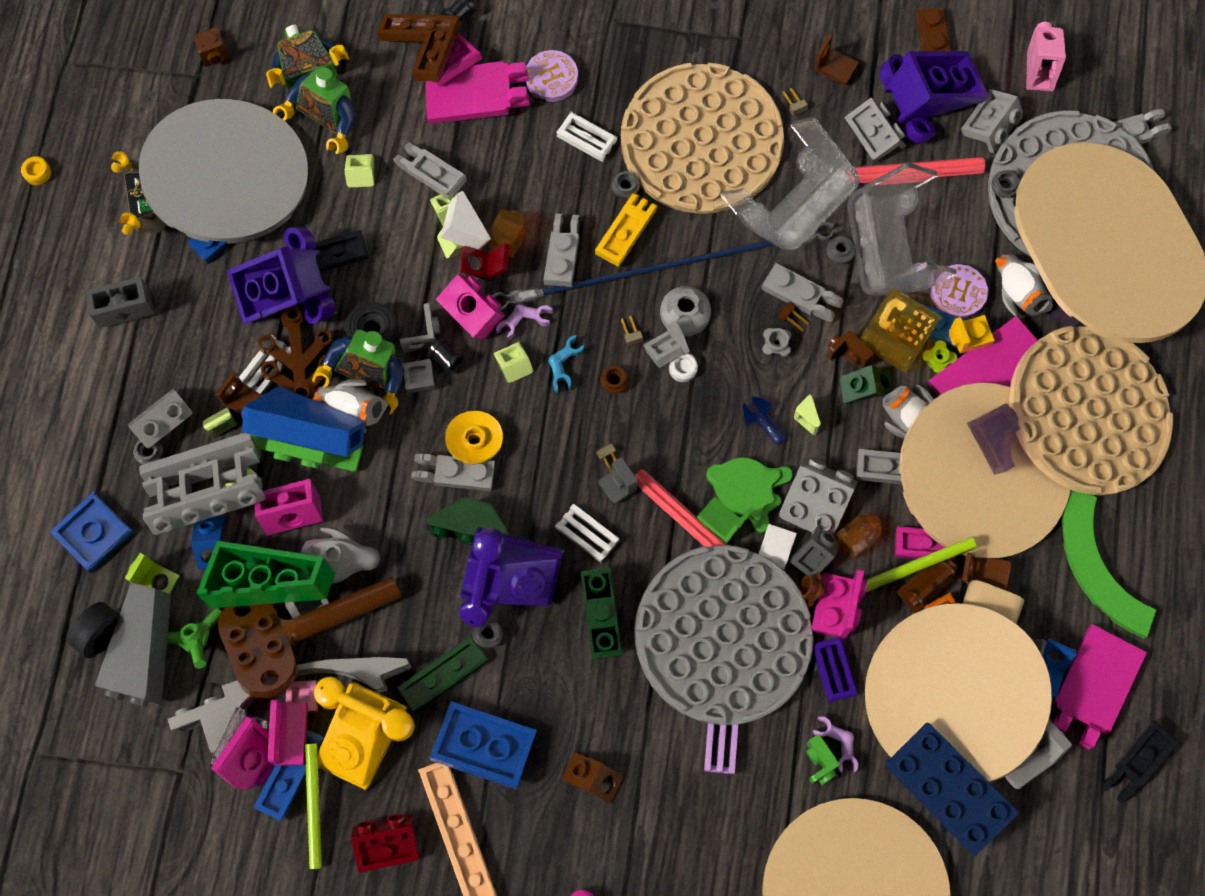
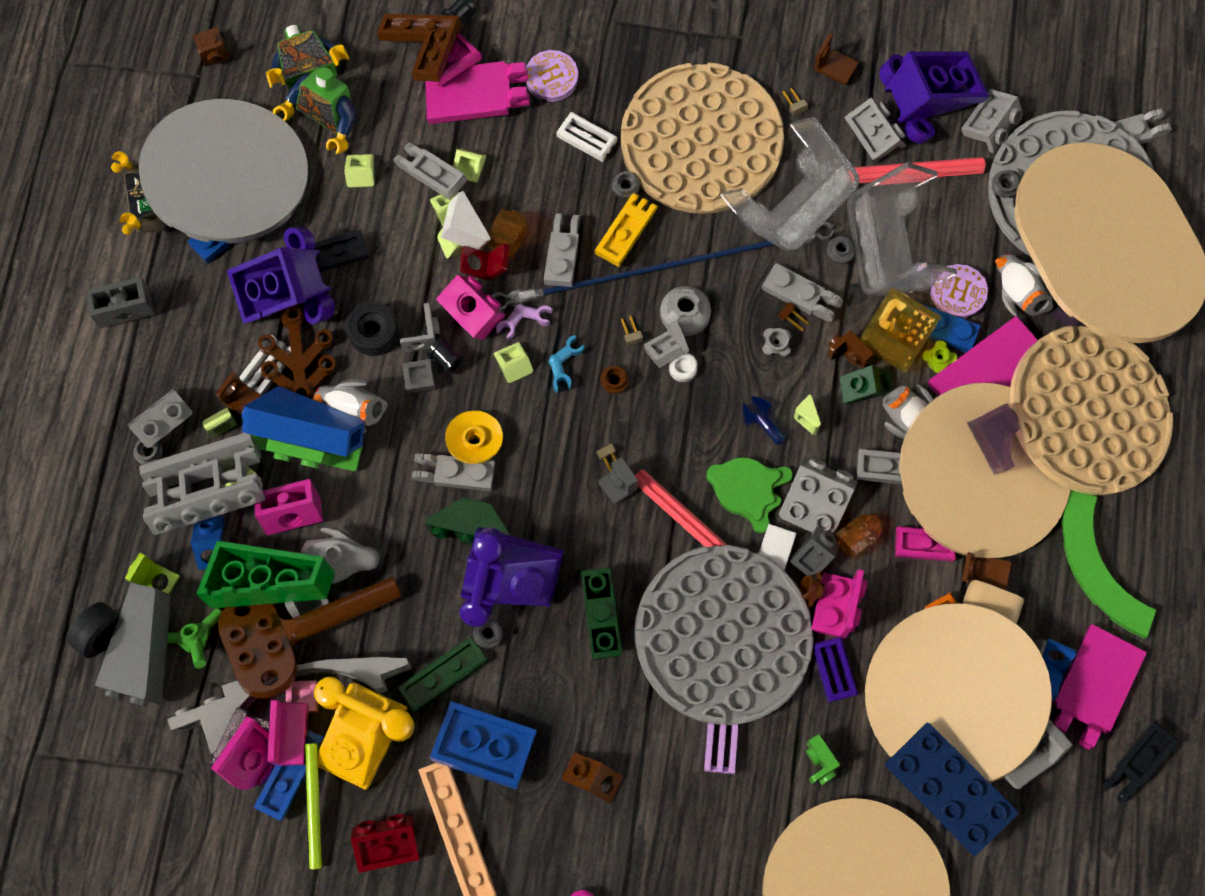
(36, 170): yellow tile -> none
(91, 532): blue tile -> none
(368, 359): torso -> none
(469, 163): none -> yellowish green slope
(568, 518): white tile -> none
(721, 519): bright green bracket -> none
(846, 739): lavender arm -> none
(920, 563): lime bar -> none
(927, 584): reddish brown hinge -> none
(932, 29): reddish brown plate -> none
(970, 334): yellow bracket -> none
(1049, 45): bright pink torso -> none

